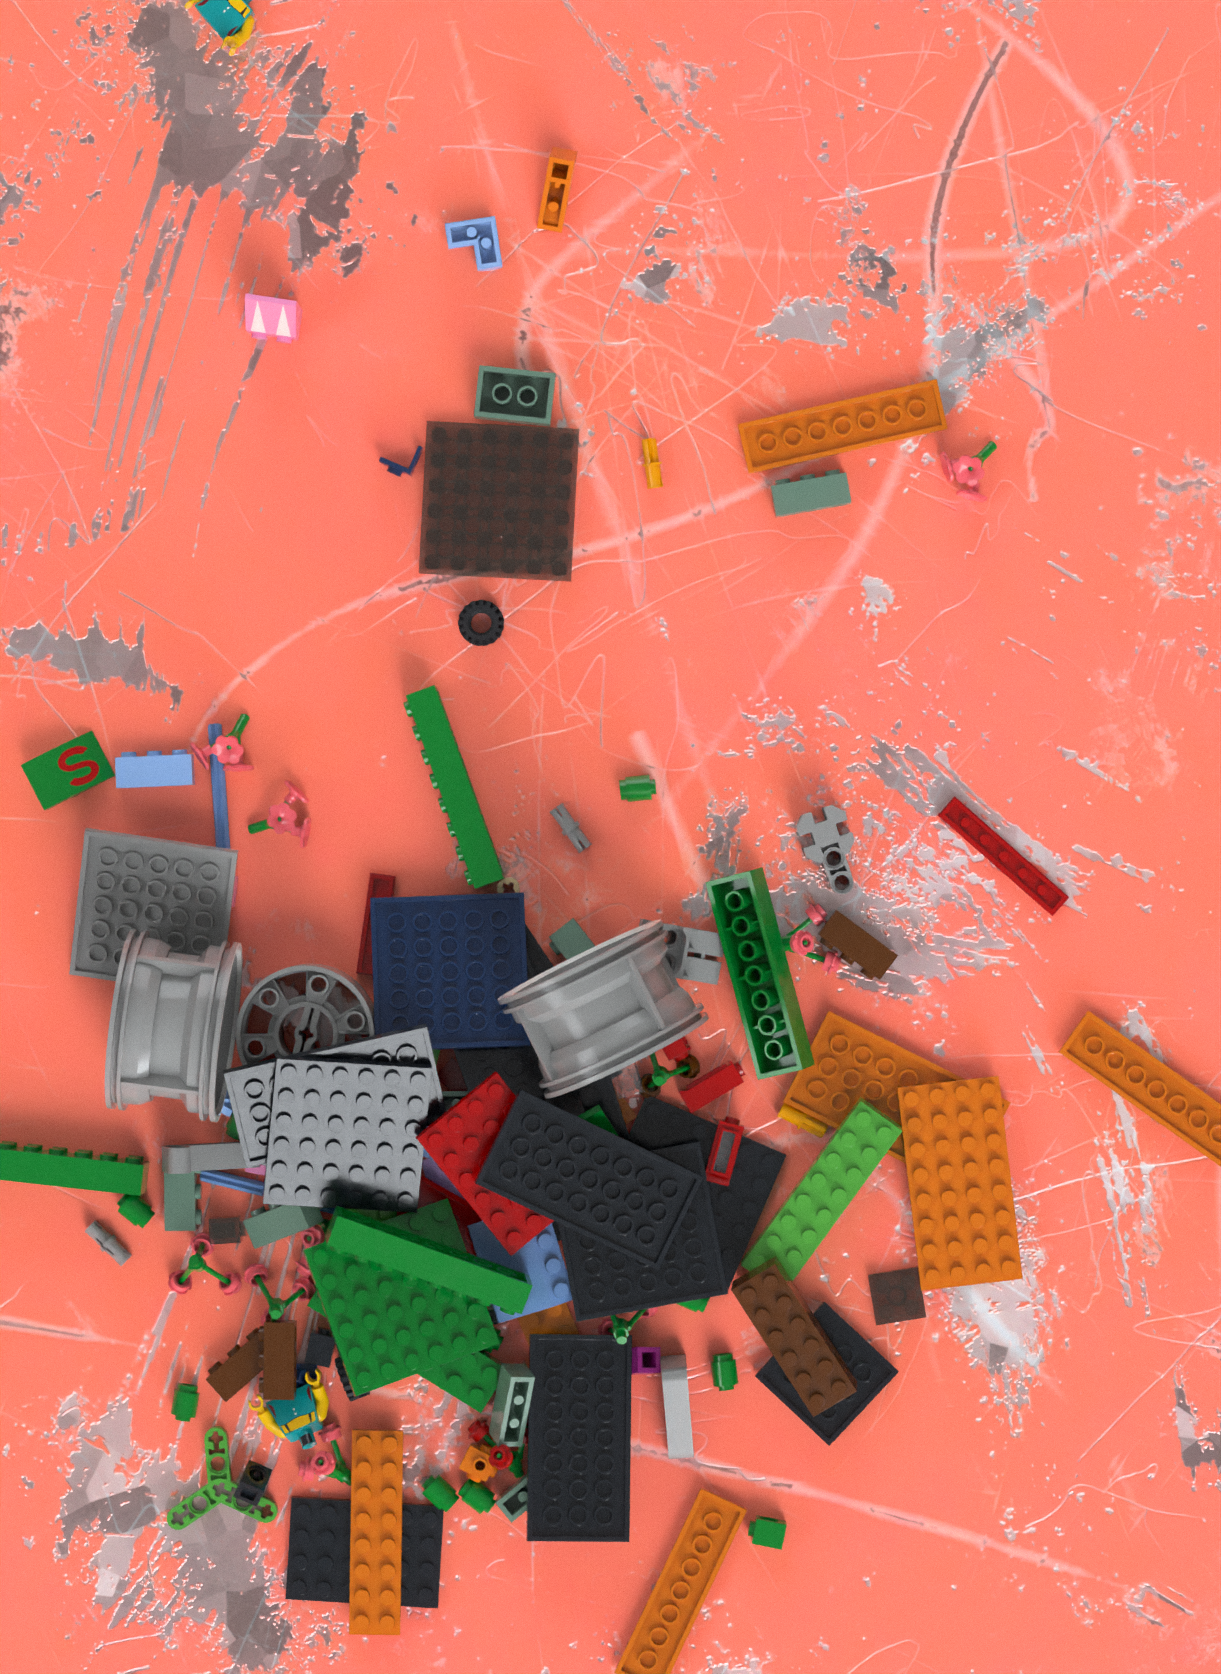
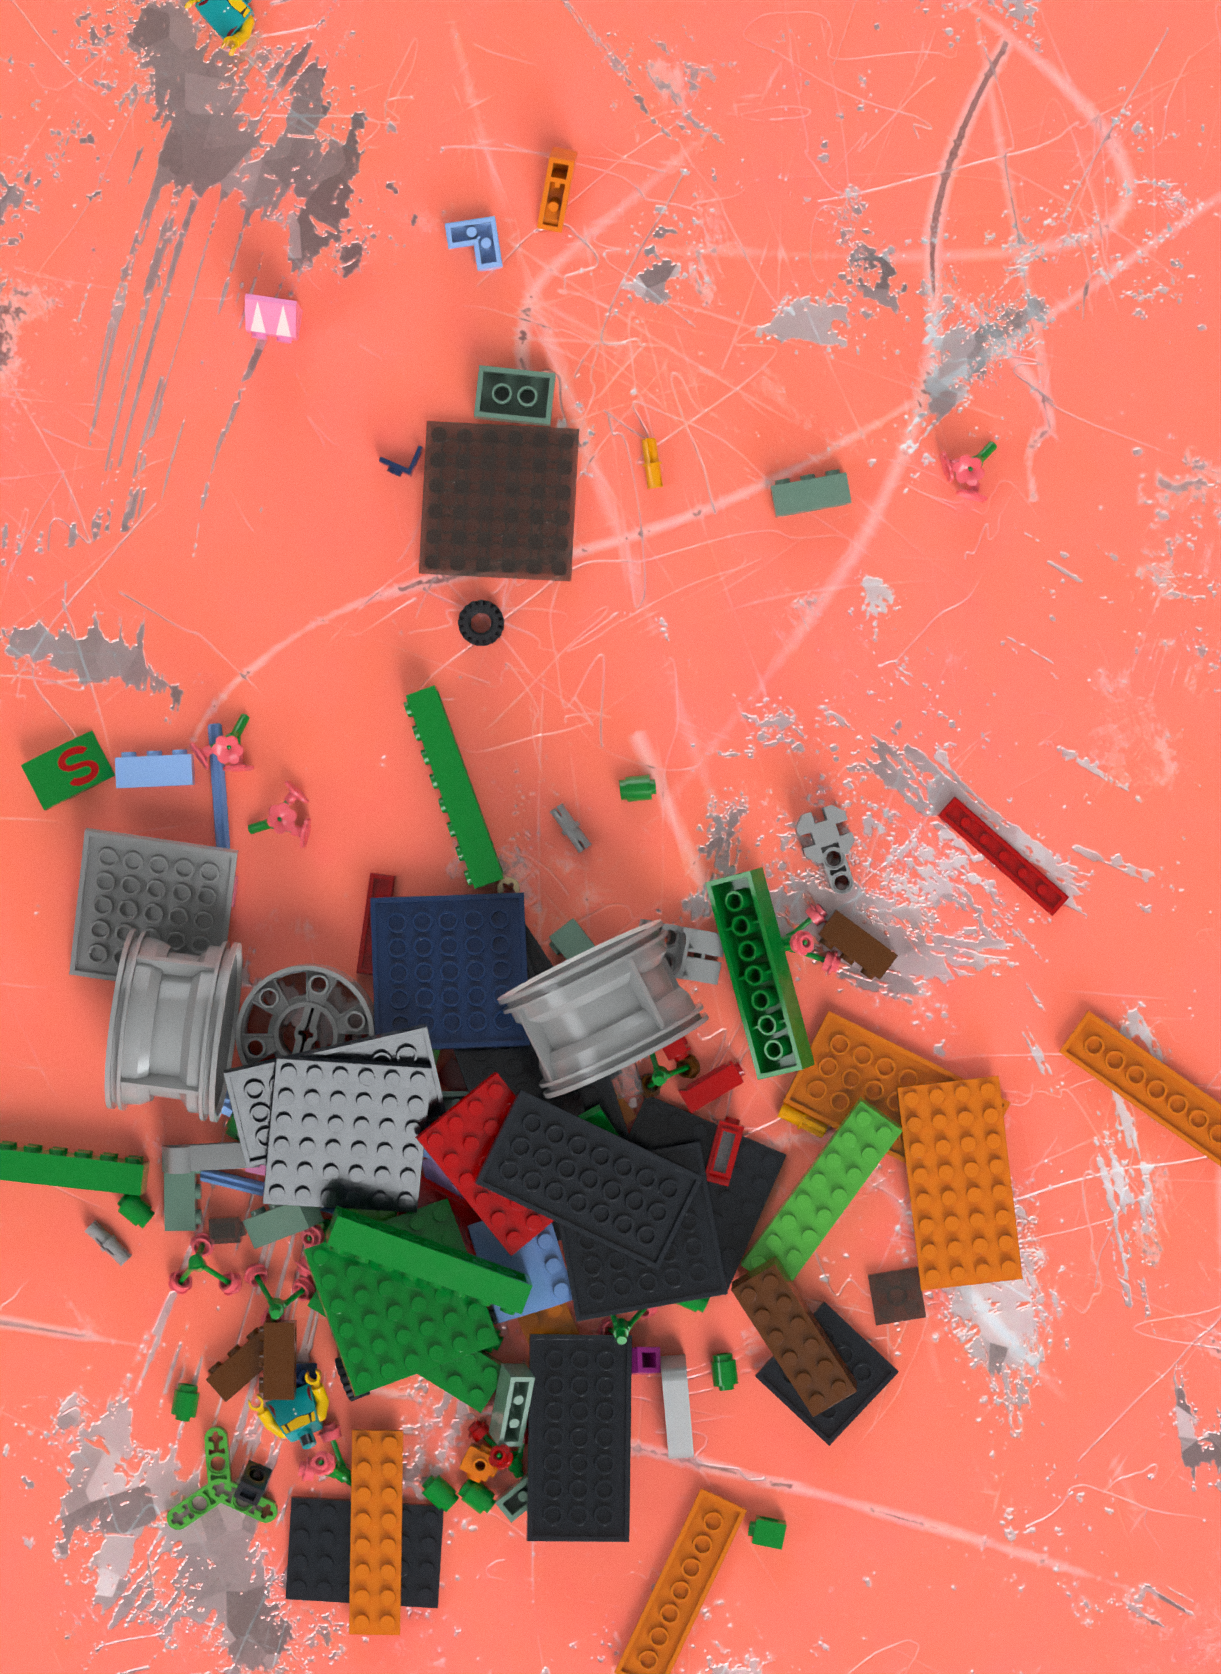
(320, 1347): black brick -> none
(842, 426): orange plate -> none

